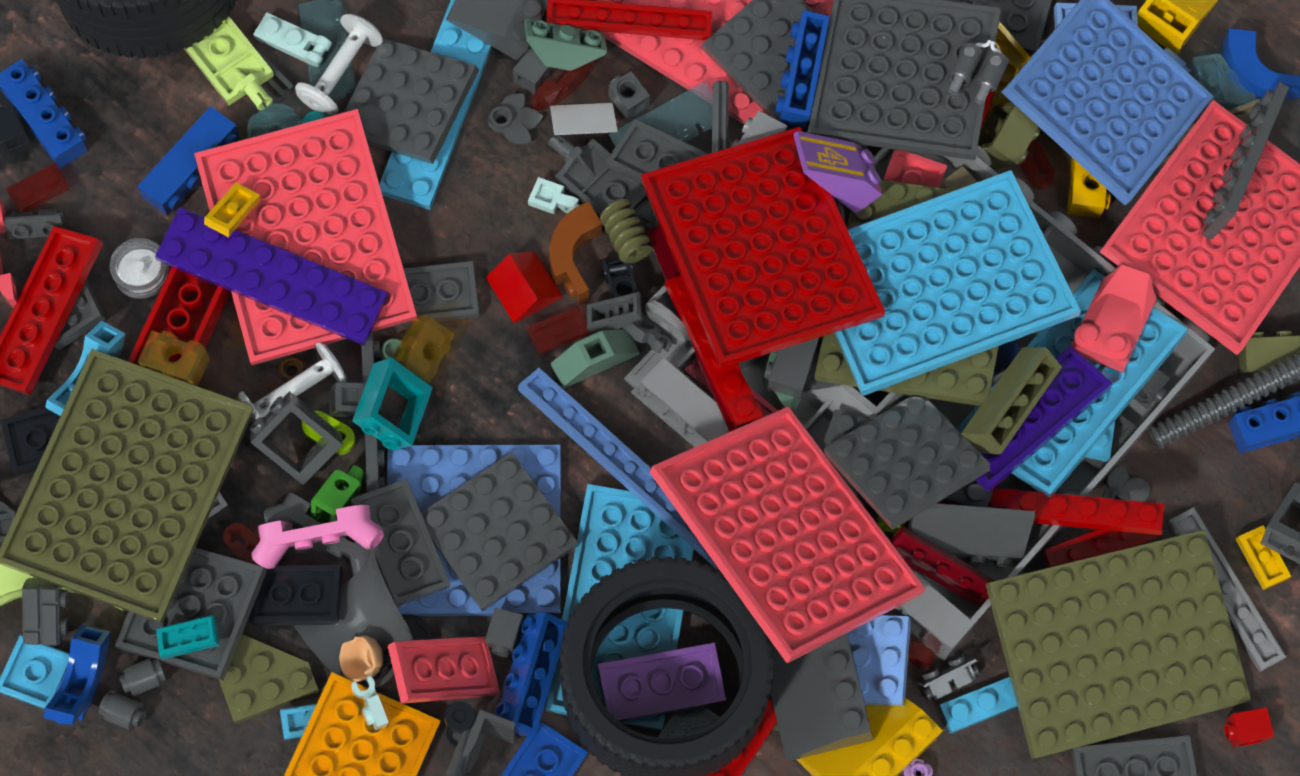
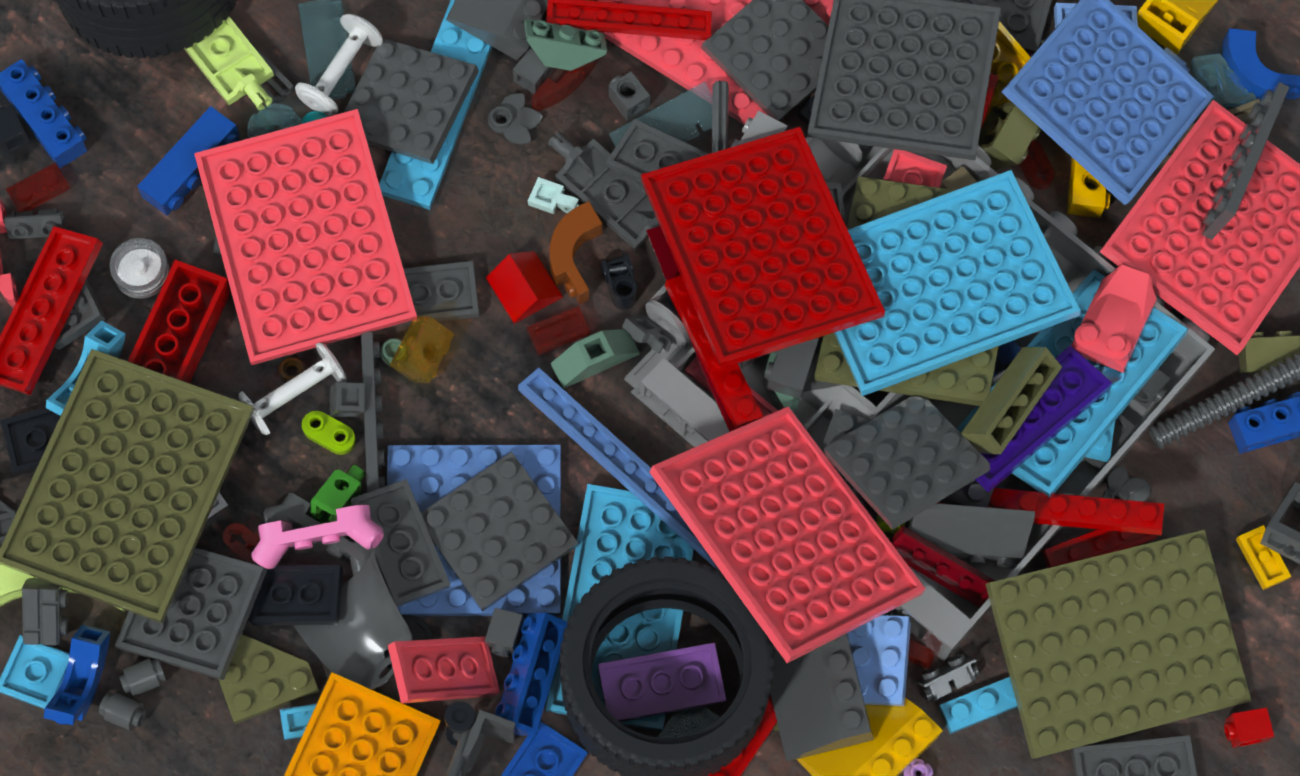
(163, 345): clear yellow brick -> none
(187, 637): teal plate -> none
(232, 209): yellow plate -> none
(272, 277): dark purple plate -> none
(292, 39): light aqua plate -> none
(319, 453): dark grey window -> none
(361, 658): light nougat hair -> none
(374, 710): light aqua plate -> none
(403, 381): teal window -> none
(583, 118): white sticker -> none
(603, 308): dark grey slope -> none
(625, 231): olive piece -> none
(803, 69): blue brick -> none
(840, 169): medium lavender slope -> none
(990, 75): dark grey piece -> none
(1242, 613): light grey tile -> none

